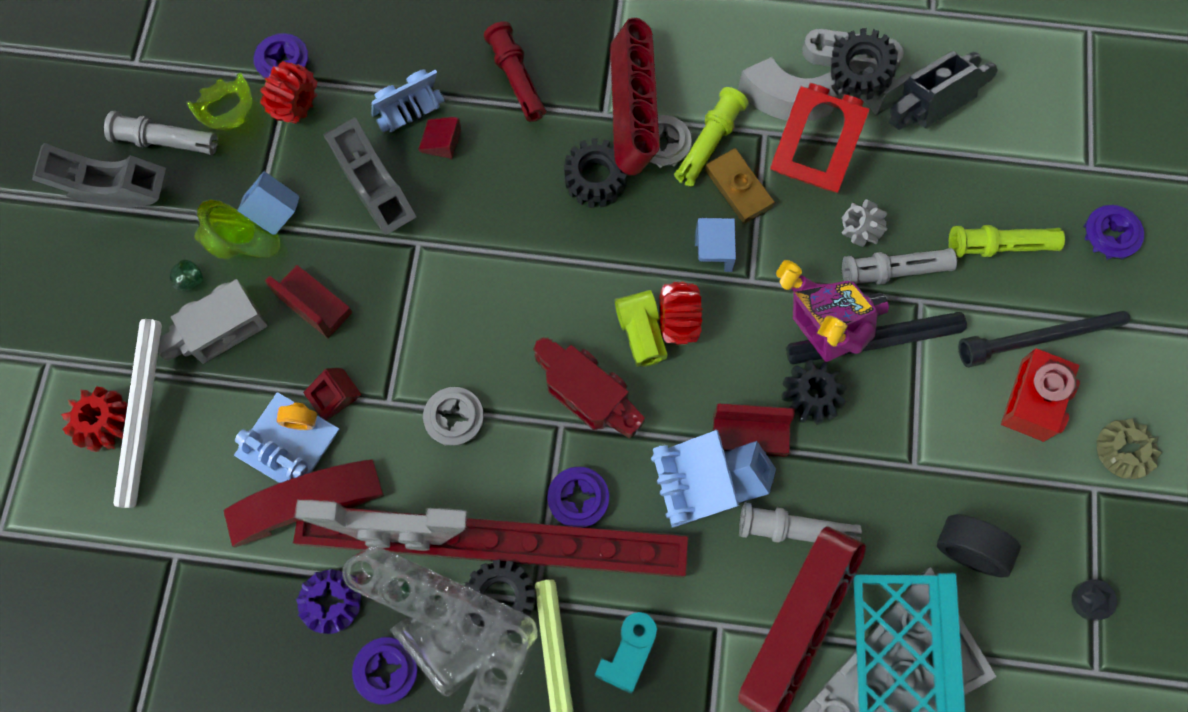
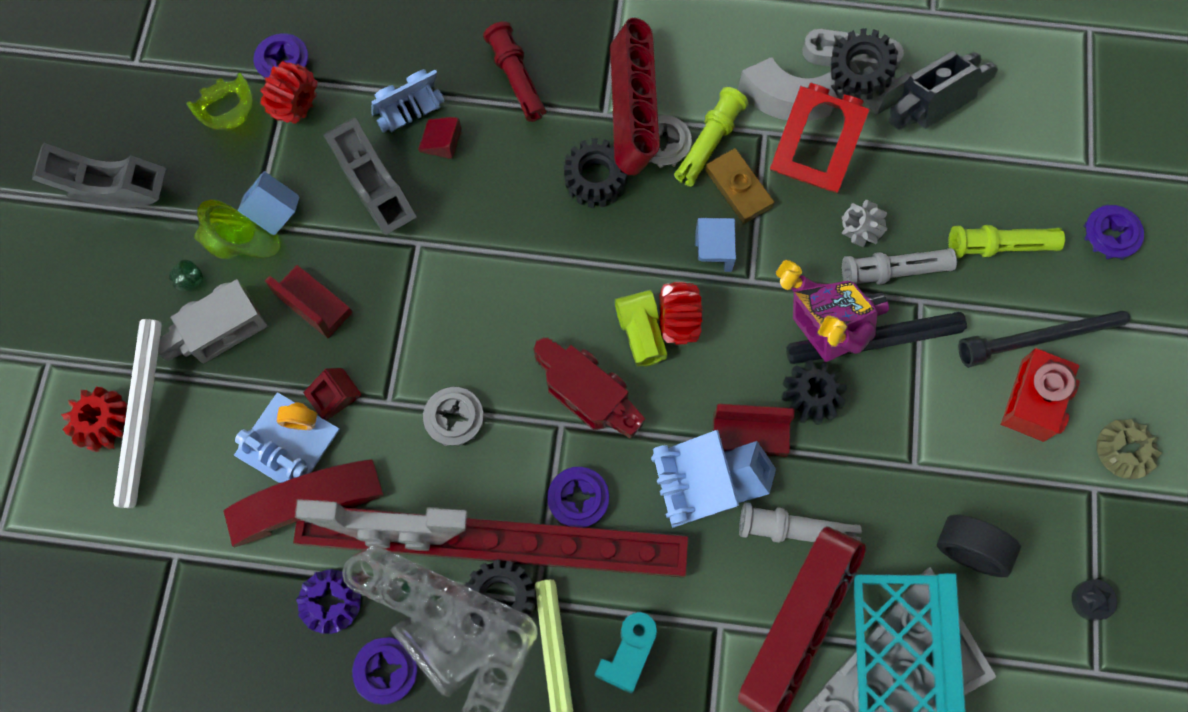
(145, 132): light grey pin -> none

